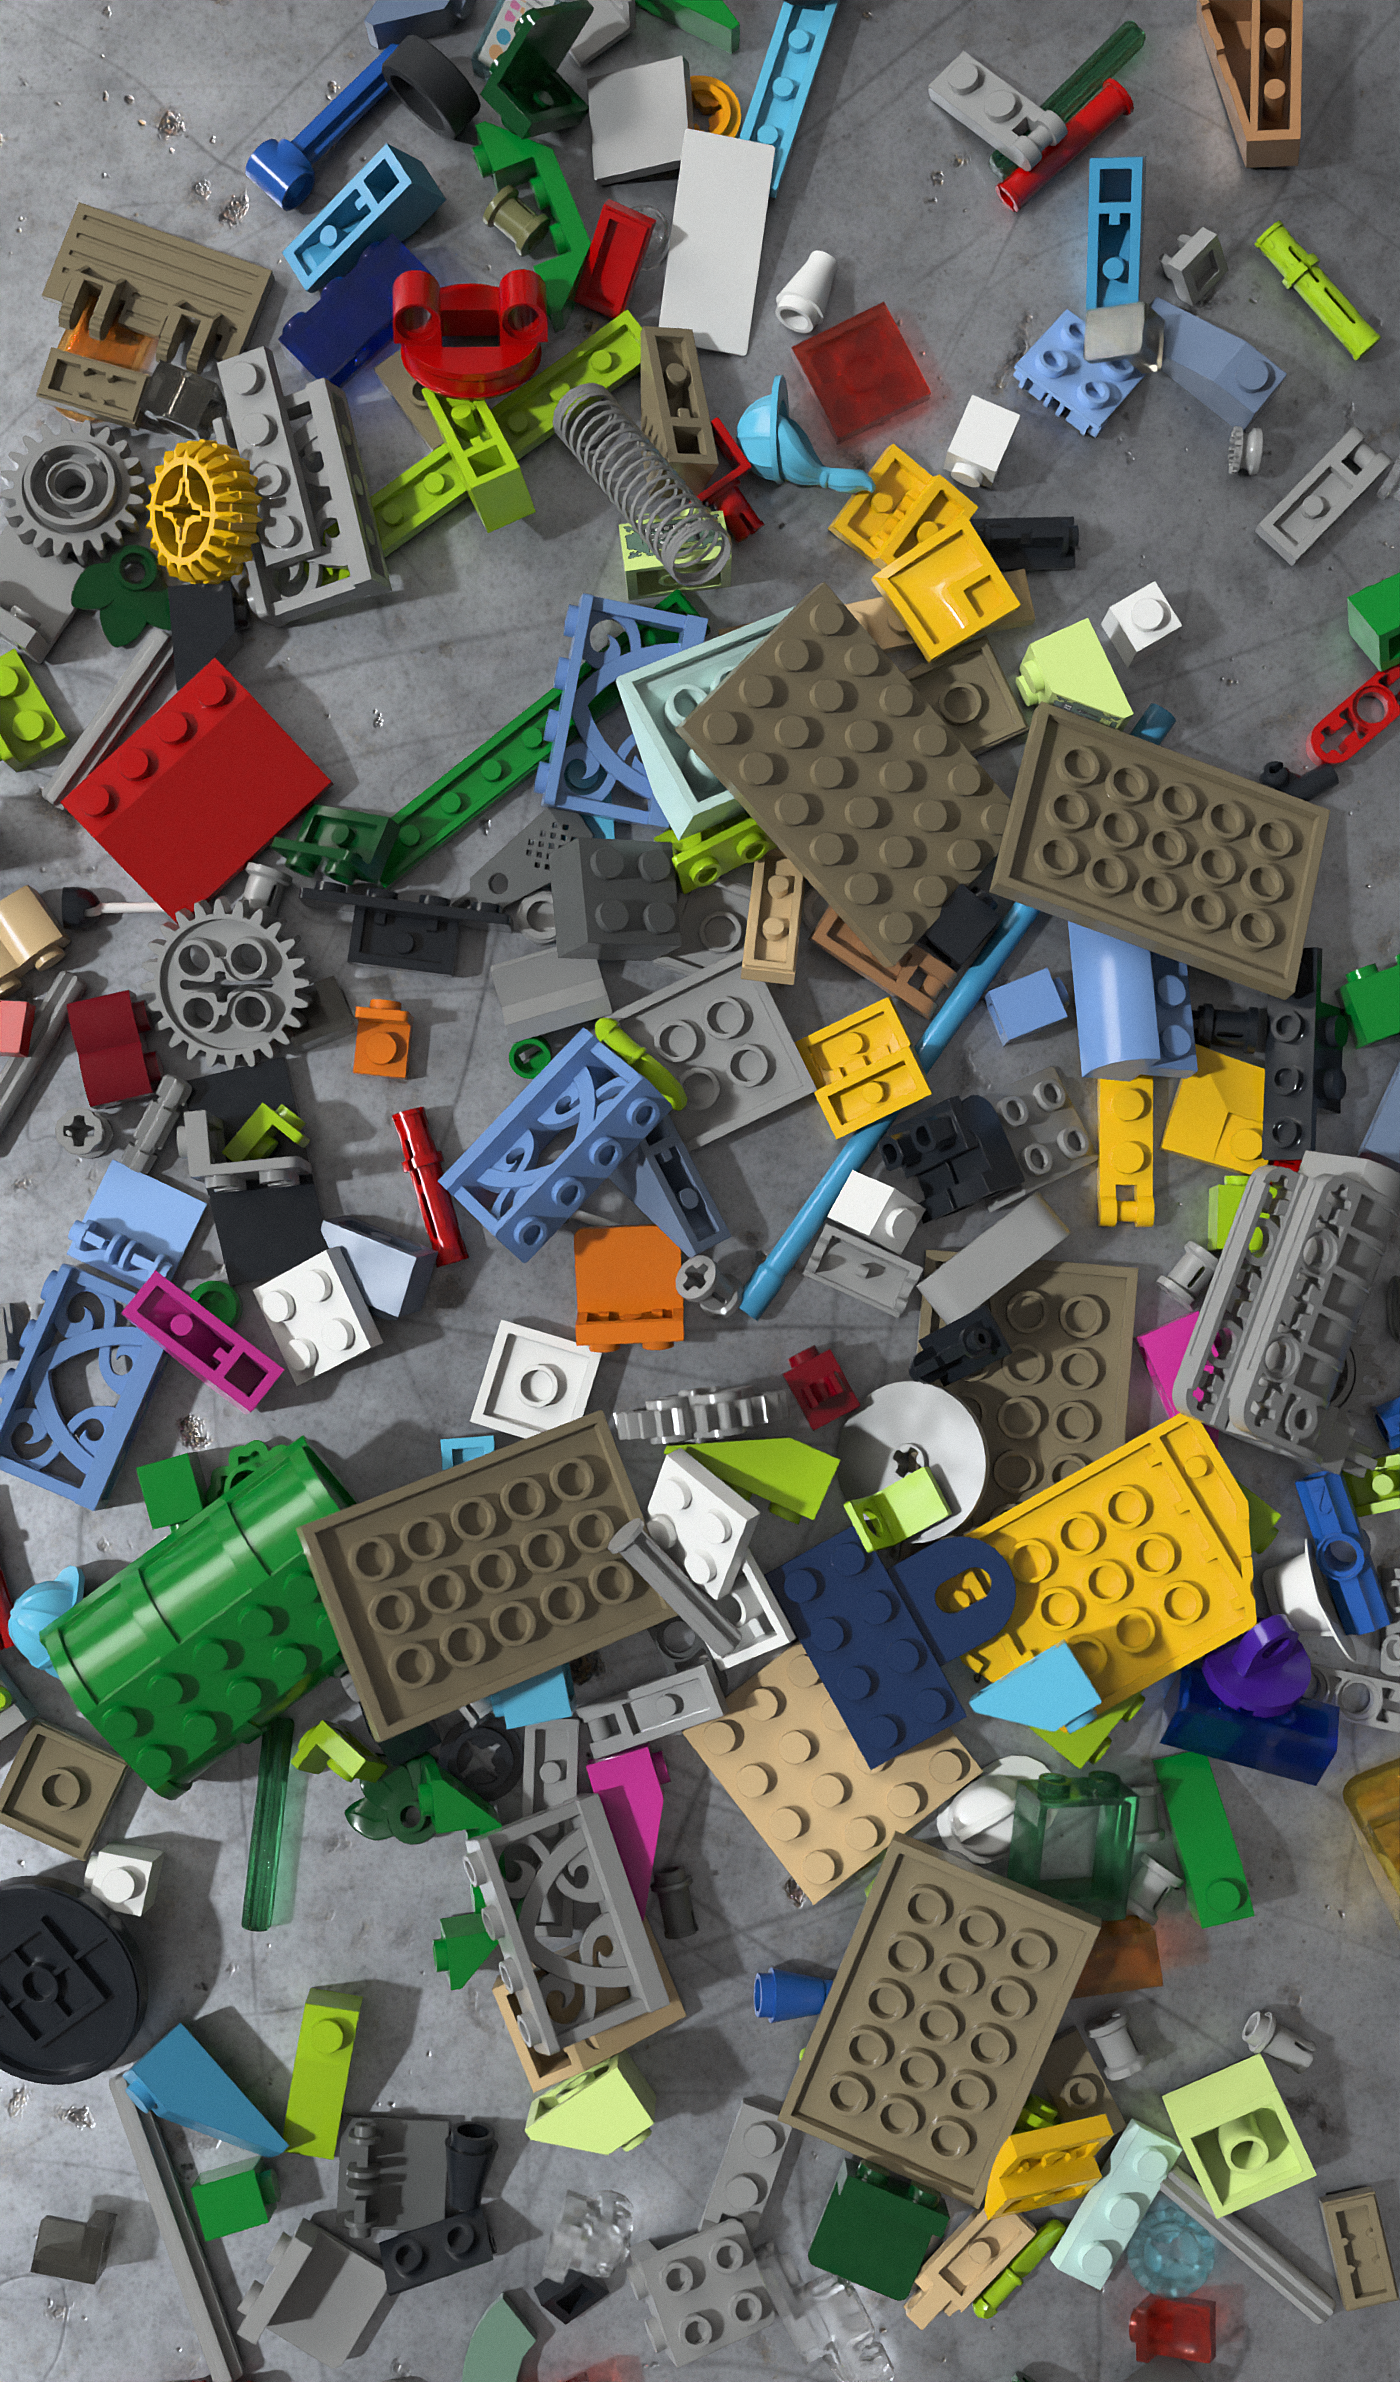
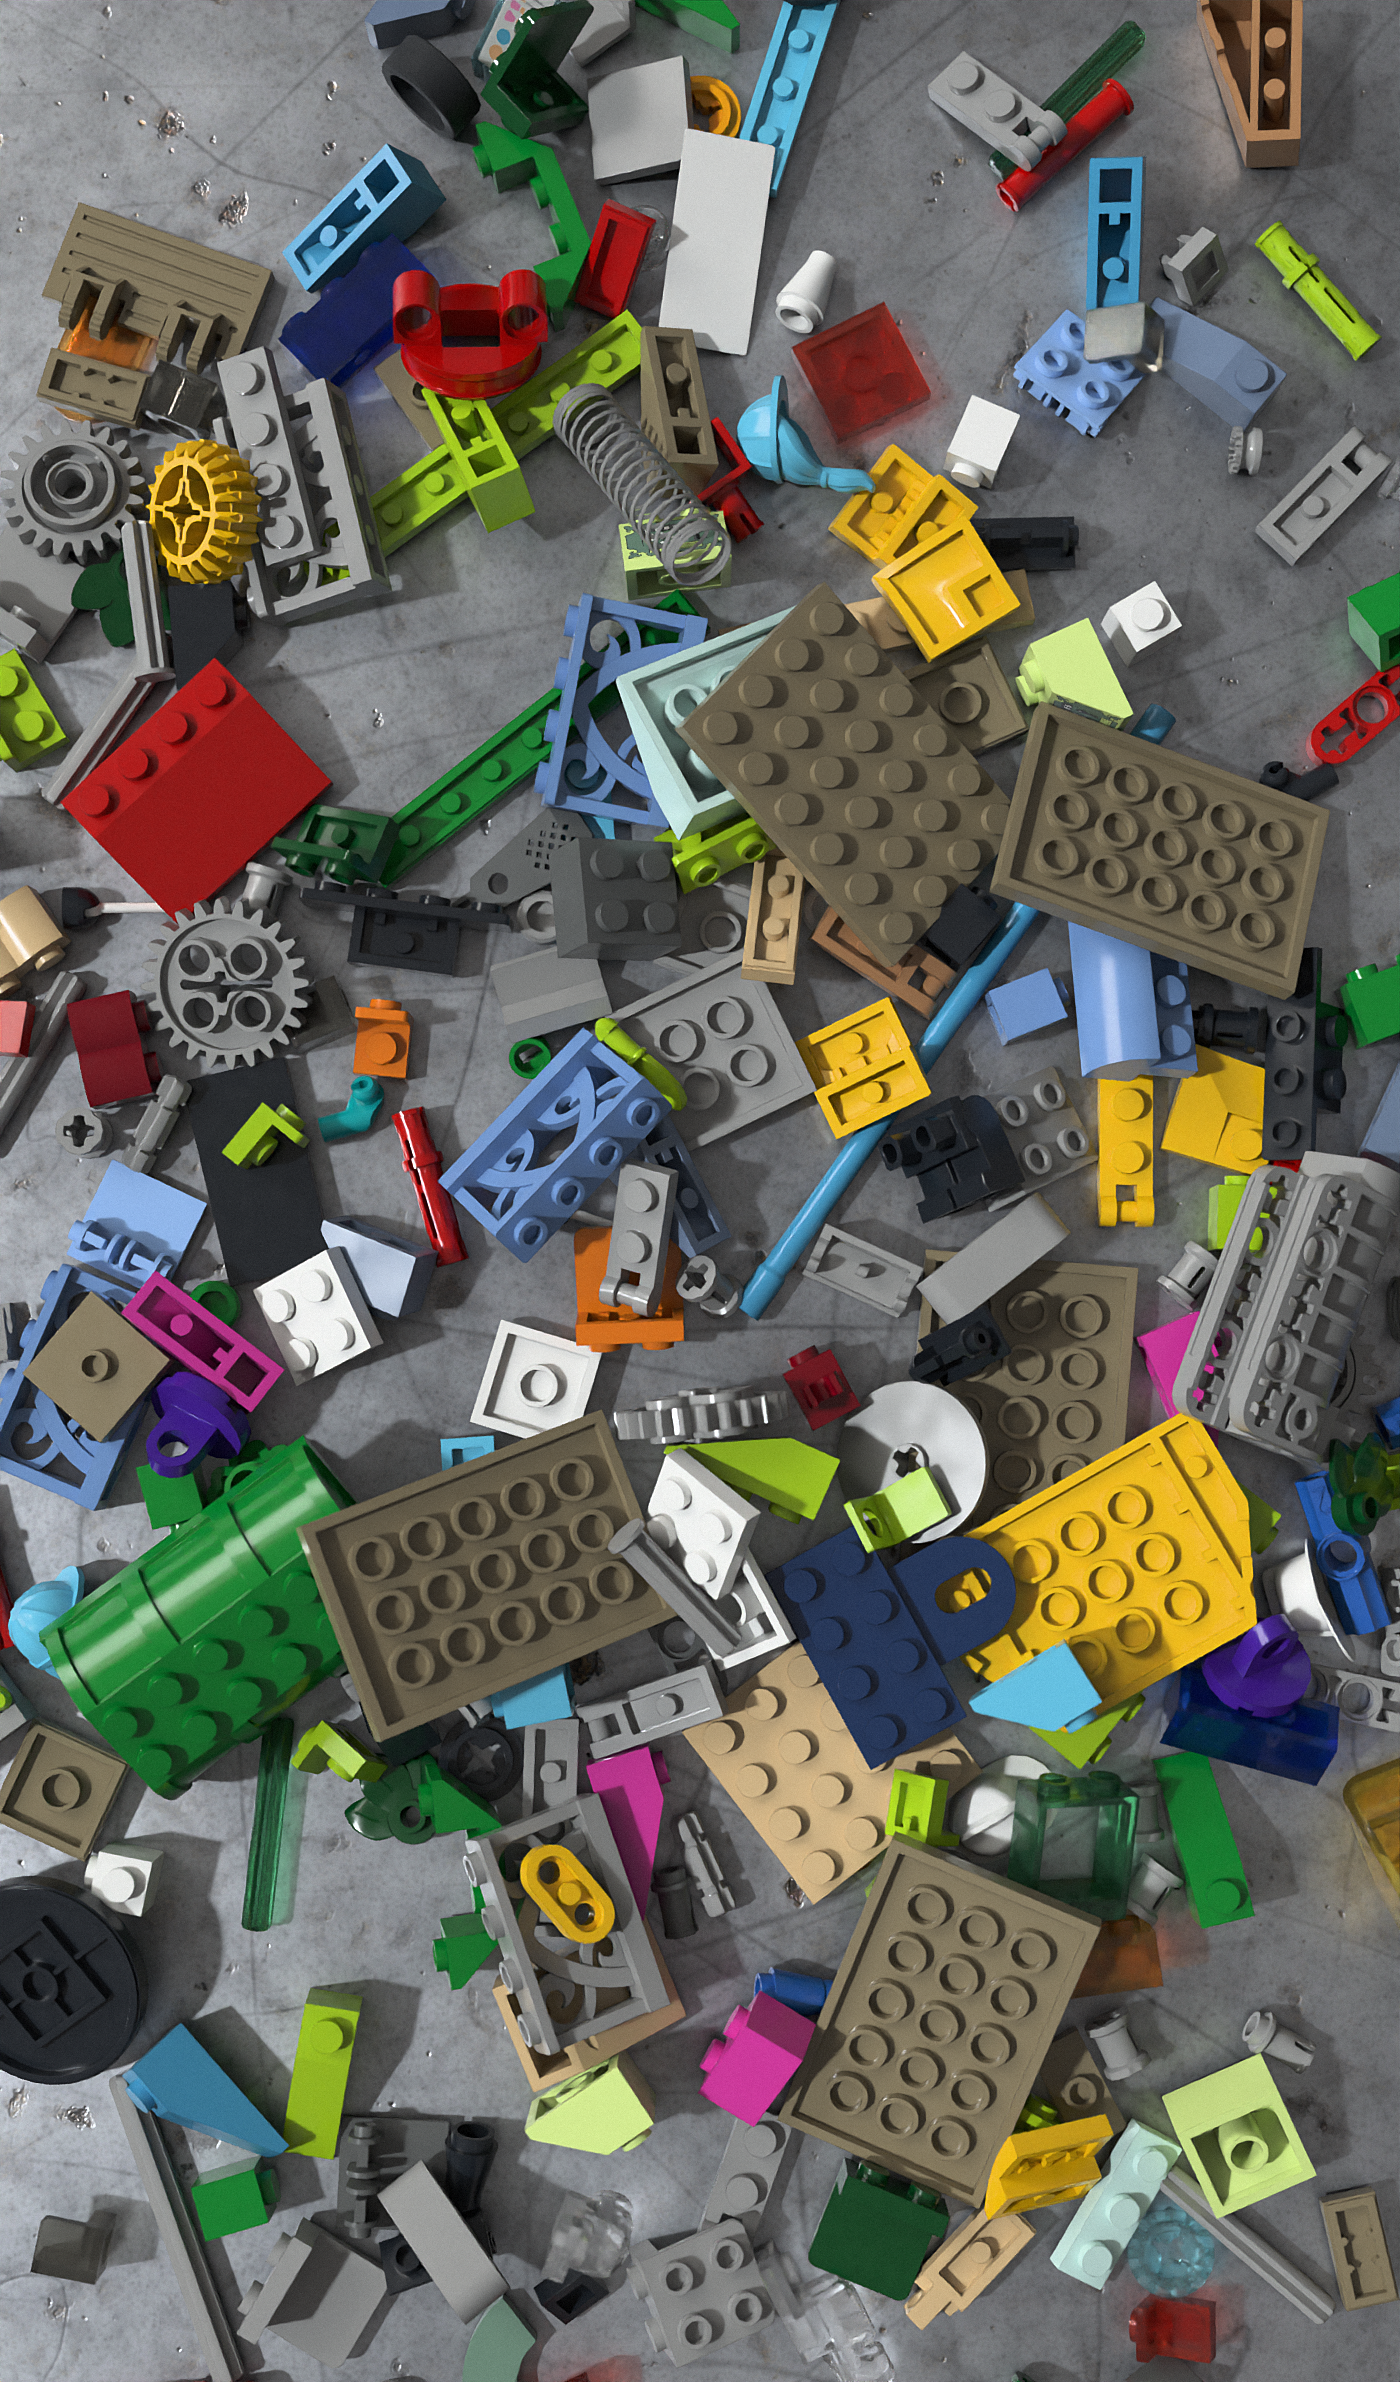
(98, 1367): none -> dark tan plate
(145, 603): none -> light grey axle
(197, 1416): none -> dark purple tile
(203, 1144): light grey bracket -> none
(286, 167): blue axle -> none
(359, 1113): none -> teal arm
(443, 2242): none -> light grey beam
(516, 220): olive bush -> none
(565, 1892): none -> yellow plate
(640, 1236): none -> light grey plate
(702, 1864): none -> light grey axle
(755, 2058): none -> dark pink brick
(876, 1212): white brick -> none
(919, 1808): none -> lime bracket
(1012, 2275): lime piece -> none
(1360, 1485): none -> dark green plate

